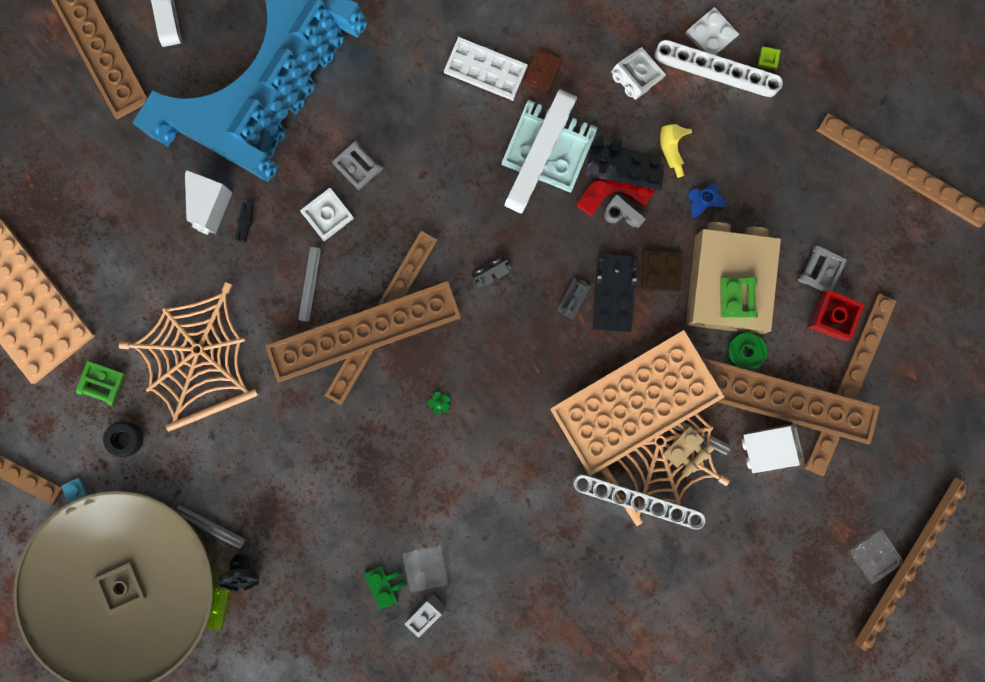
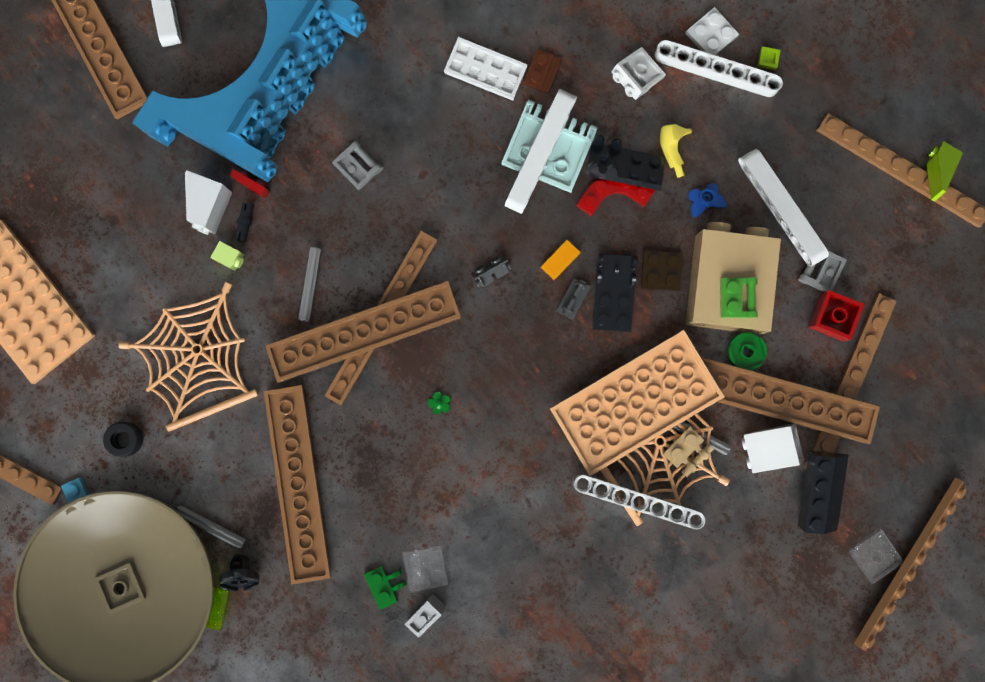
(103, 377): bright green plate -> none
(228, 256): none -> yellowish green brick
(244, 179): none -> red plate
(297, 484): none -> medium nougat plate
(327, 214): white plate -> none
(560, 259): none -> light orange tile
(632, 217): light grey plate -> none
(783, 207): none -> white beam
(822, 492): none -> black slope
(941, 168): none -> lime slope

